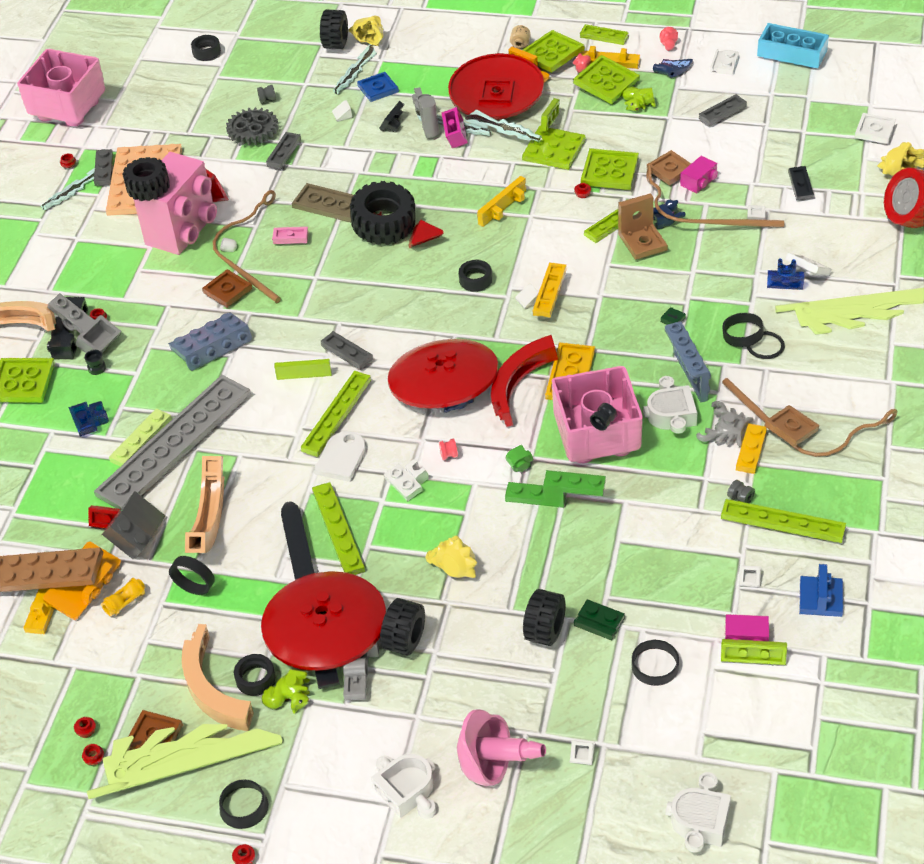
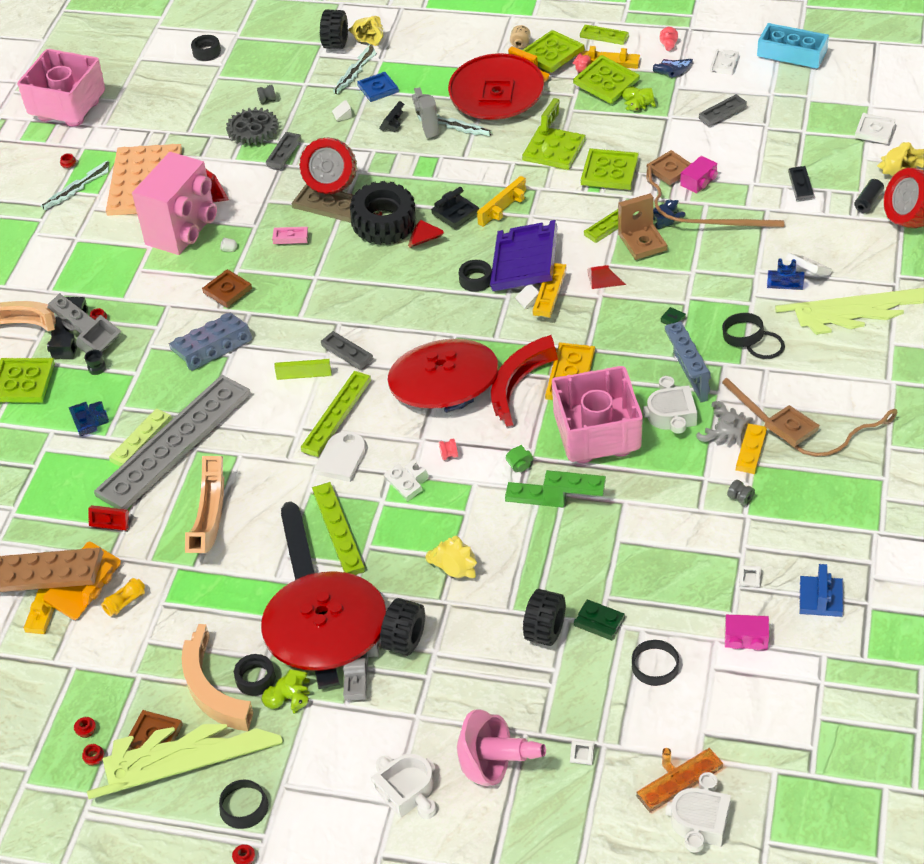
(103, 167): dark grey plate -> none
(134, 525): dark grey slope -> none
(146, 179): black tyre -> none
(196, 566): black tyre -> none
(247, 276): medium nougat piece -> none
(328, 165): none -> red wheel
(454, 127): dark pink brick -> none
(454, 208): none -> black plate
(483, 120): light aqua sword -> none
(524, 256): none -> dark purple door
(582, 190): red plate -> none
(603, 277): none -> red slope
(603, 416): black wheel -> none
(678, 778): none -> clear orange plate
(753, 651): lime tile -> none
(756, 212): white plate -> none
(783, 521): lime plate -> none
(869, 195): none -> black brick

